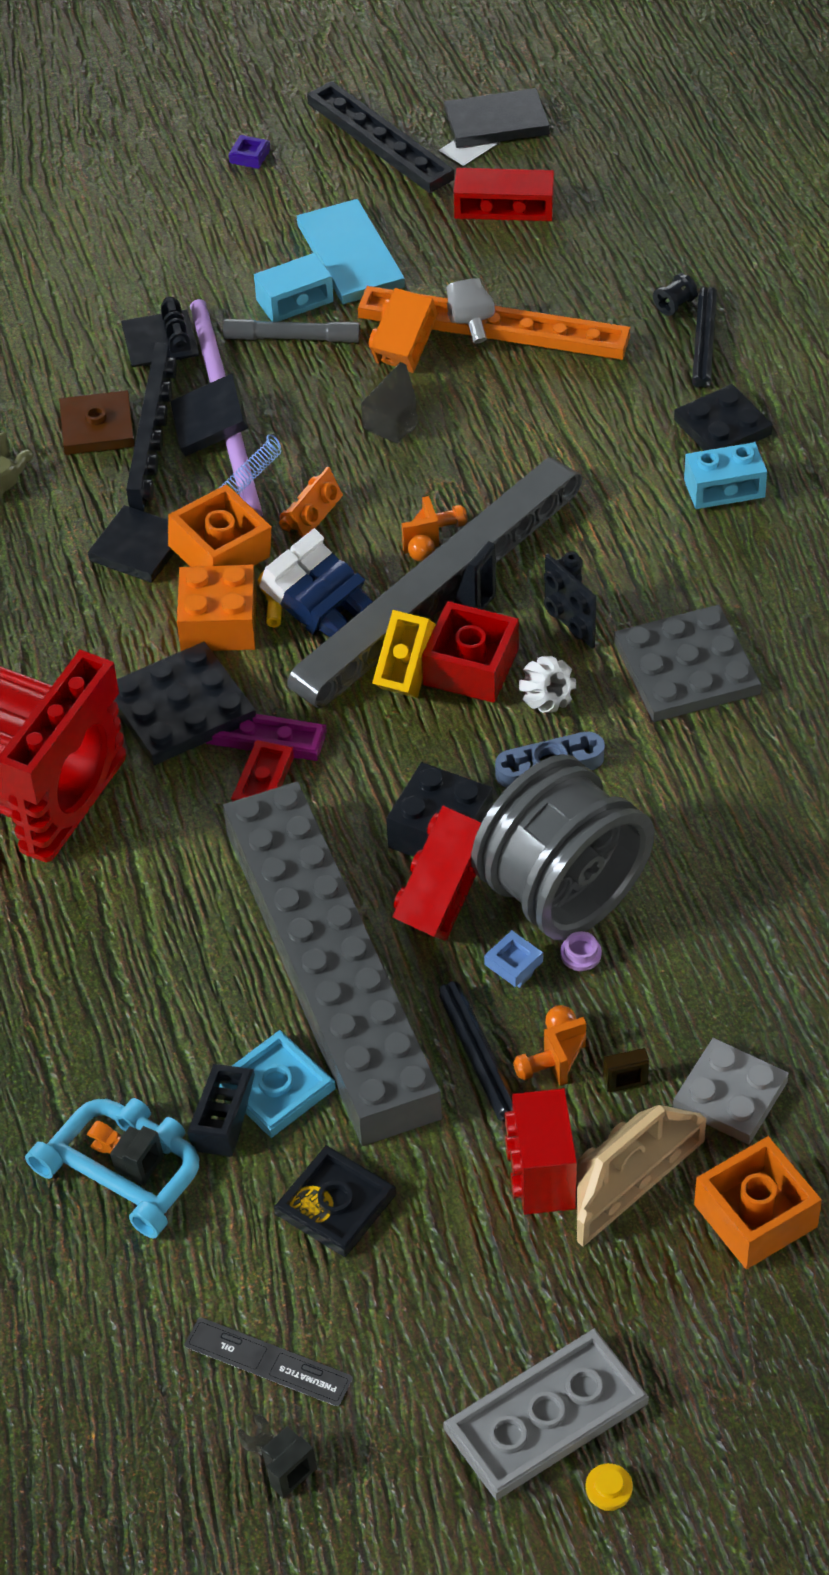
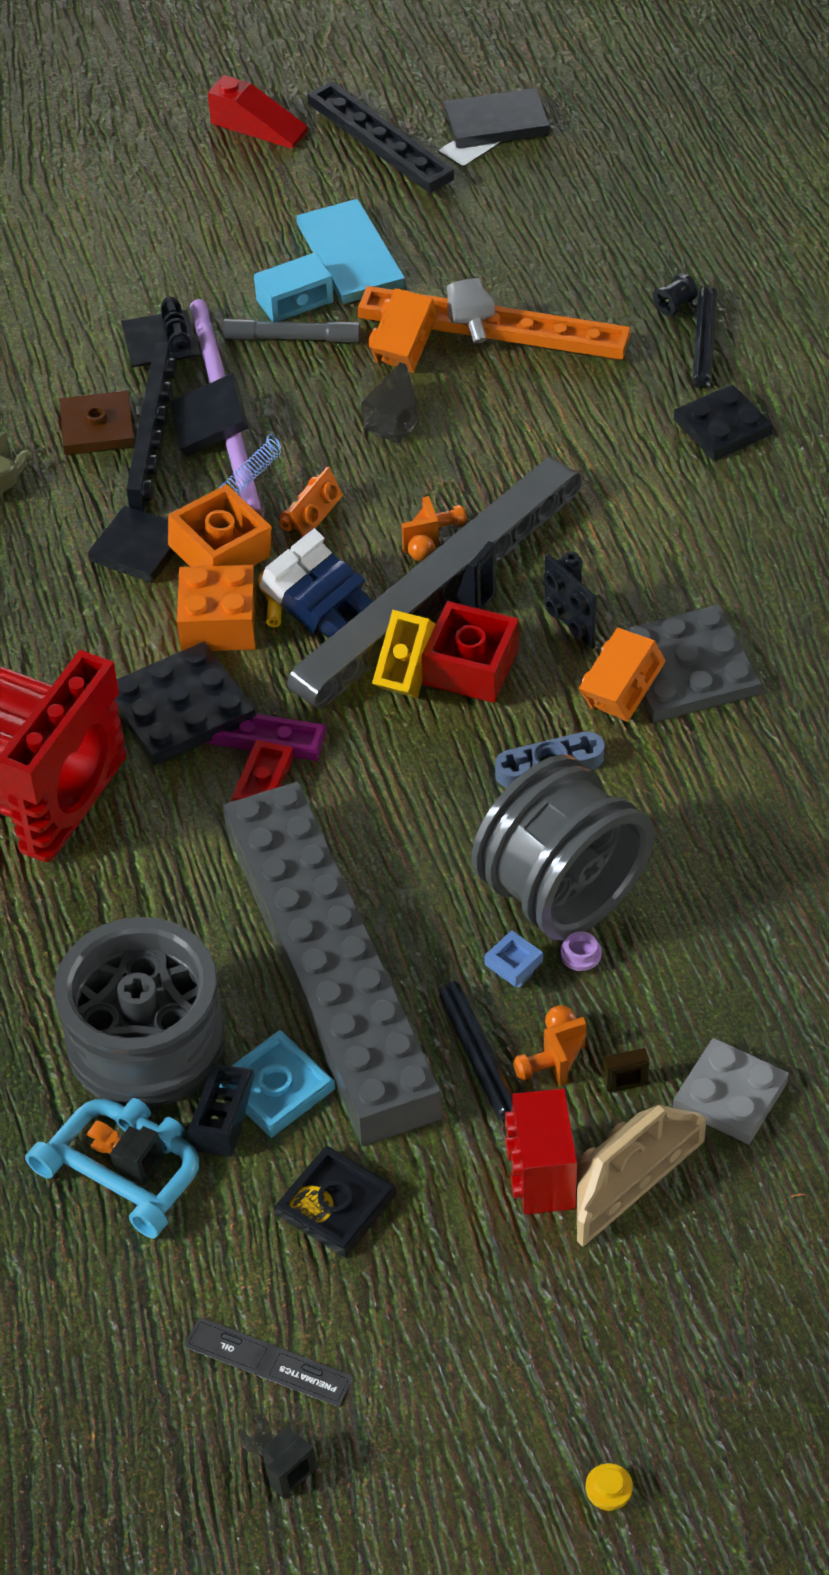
(158, 1007): none -> dark grey wheel
(249, 151): dark purple tile -> none
(251, 112): none -> red slope
(424, 797): black brick -> none
(439, 875): red brick -> none
(503, 194): red brick -> none
(545, 1413): light grey piece -> none
(547, 684): white piece -> none
(622, 674): none -> orange hinge
(725, 475): medium azure brick -> none
(757, 1202): orange brick -> none

